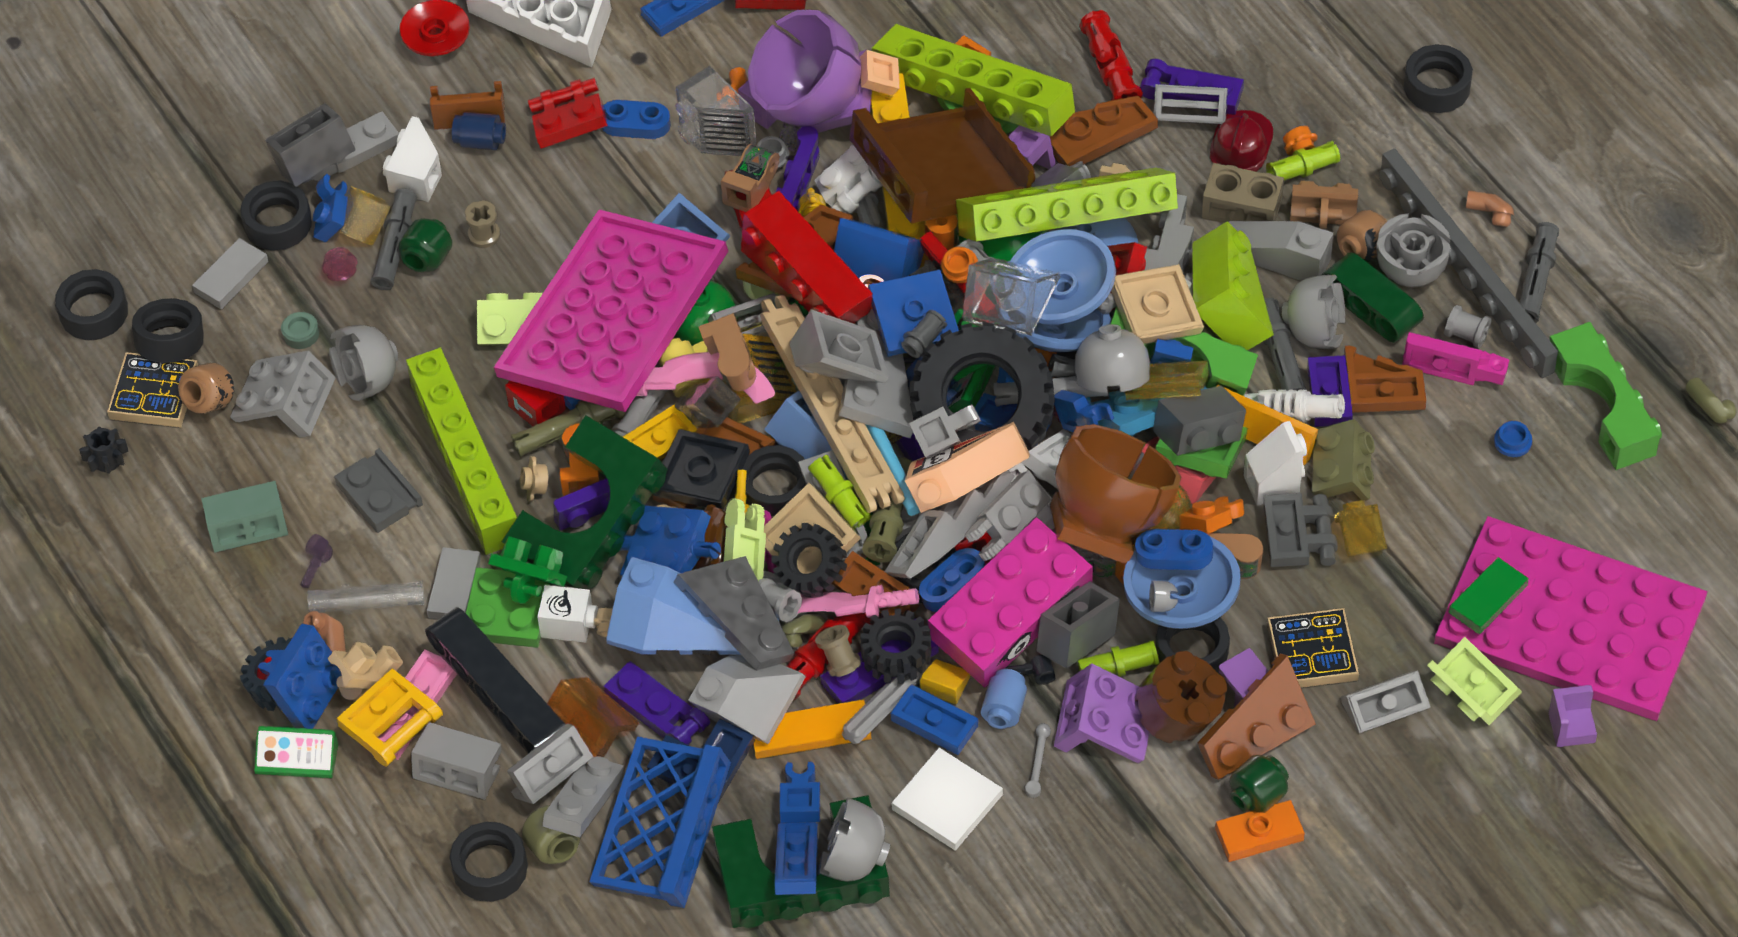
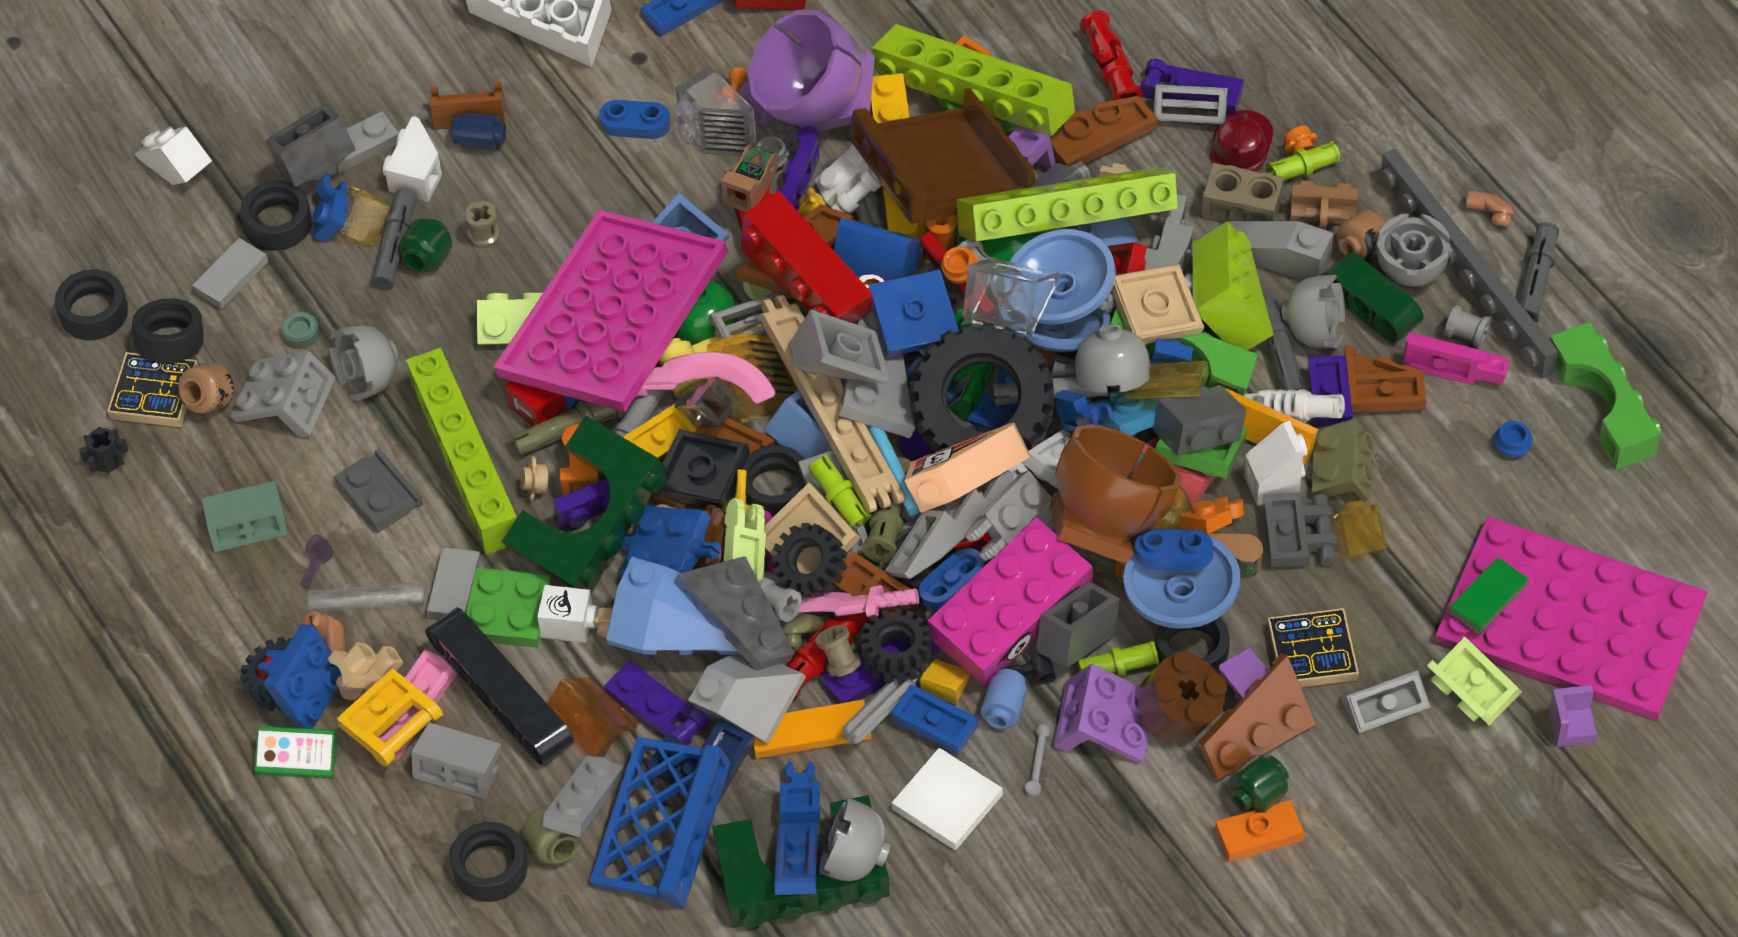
(173, 154): none -> white slope
(339, 264): clear pink plate -> none
(434, 28): red dish -> none
(514, 560): green hips -> none
(549, 764): light grey panel -> none
(571, 119): red plate -> none
(735, 359): medium nougat leg -> none
(879, 72): light nougat plate -> none
(923, 334): dark grey pin -> none
(938, 430): light grey plate -> none
(1160, 596): light grey hinge -> none
(1438, 99): black tyre -> none
(1709, 402): olive arm -> none

